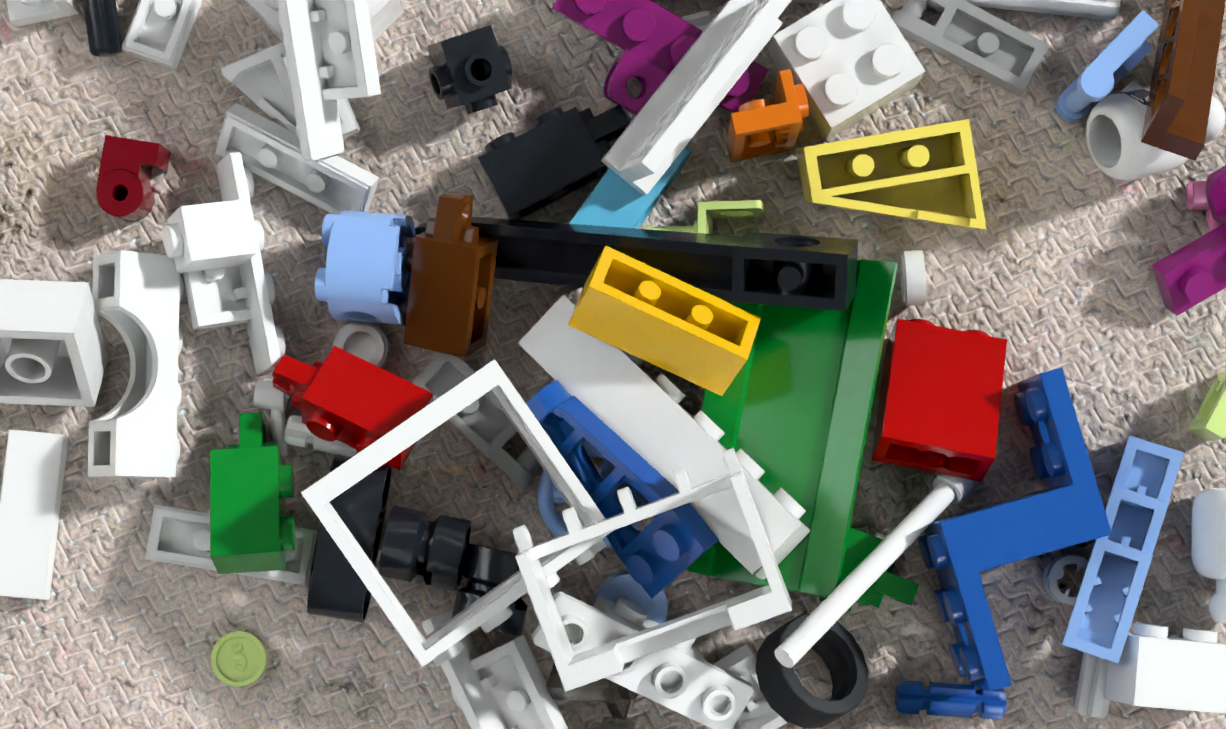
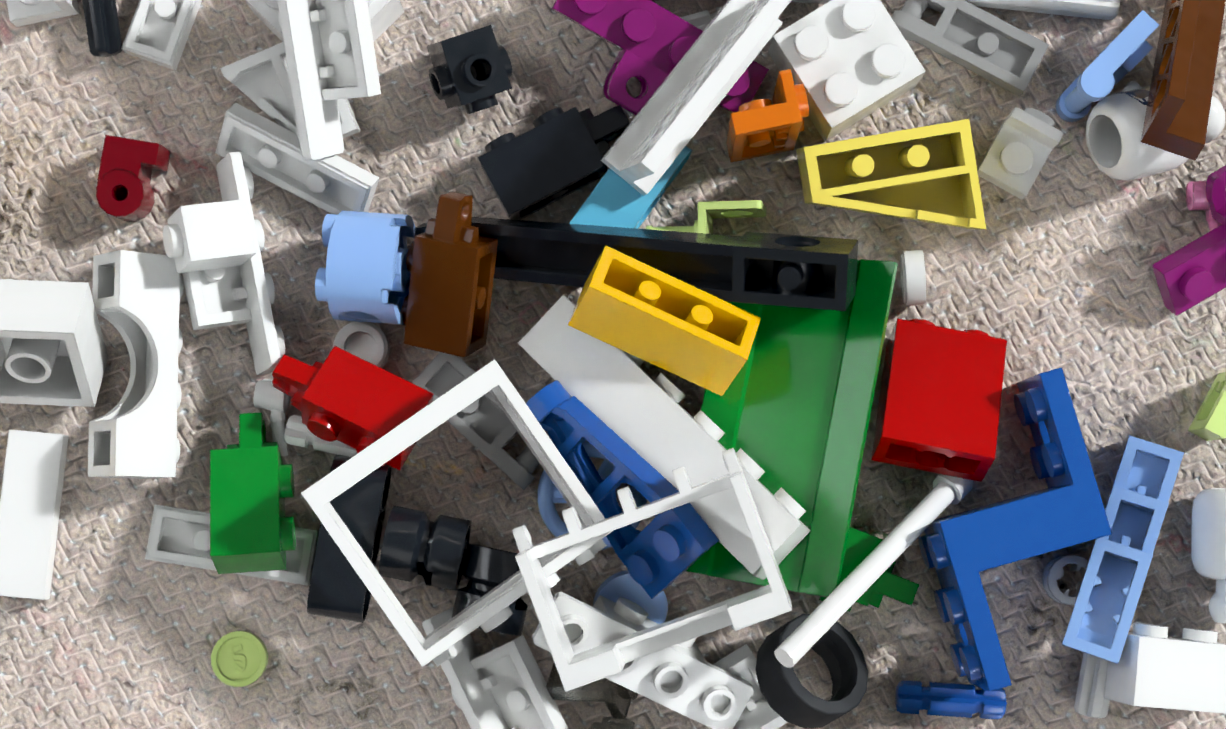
(1019, 151): none -> white bracket

